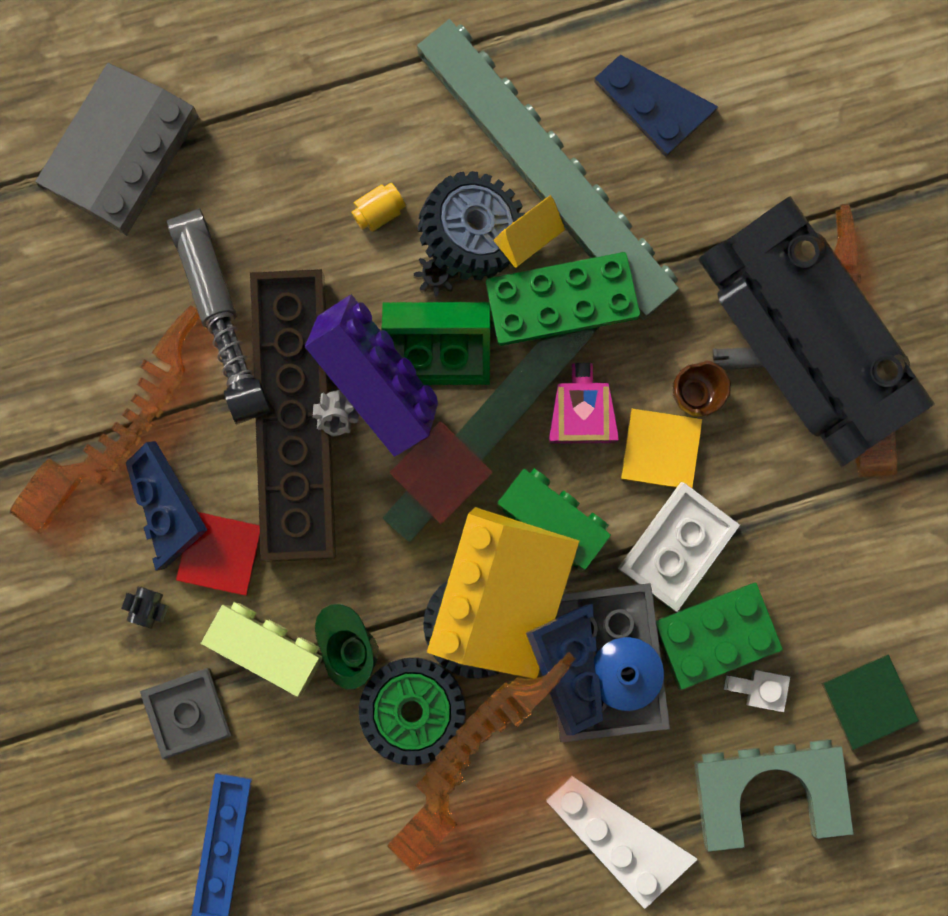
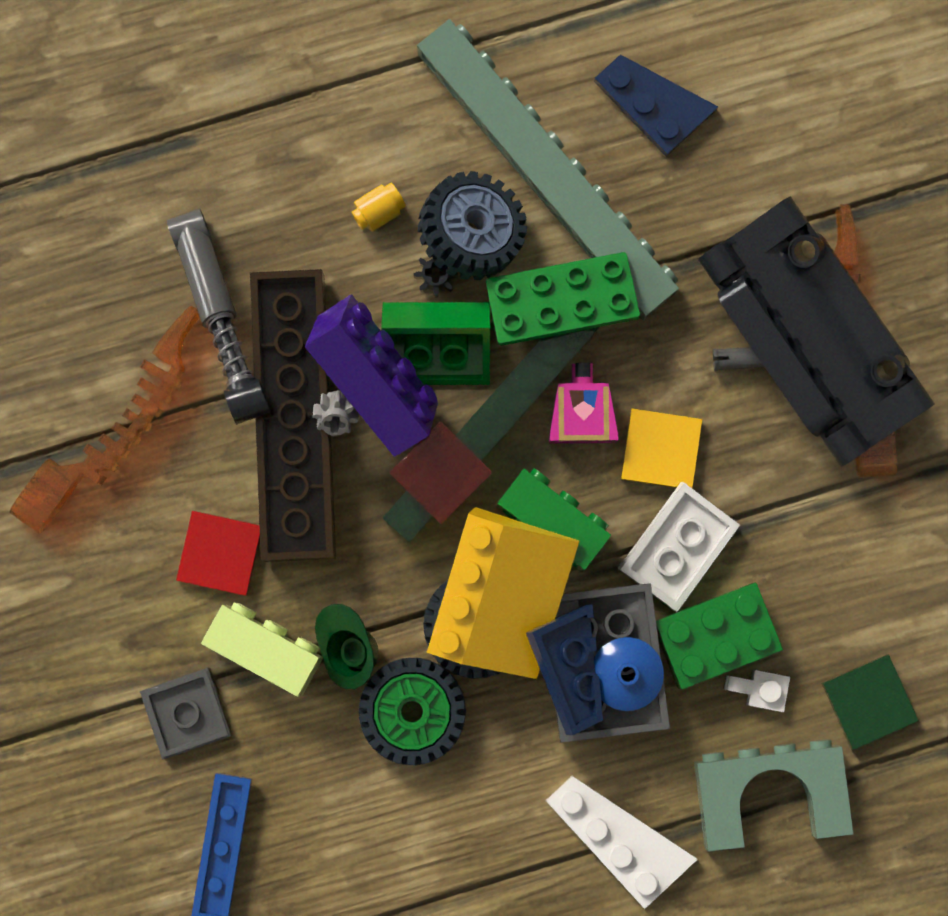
(118, 147): dark grey slope -> none
(144, 607): black gear -> none
(167, 508): dark blue wing -> none
(504, 706): clear orange piece -> none
(530, 232): yellow slope -> none
(701, 388): reddish brown hair -> none

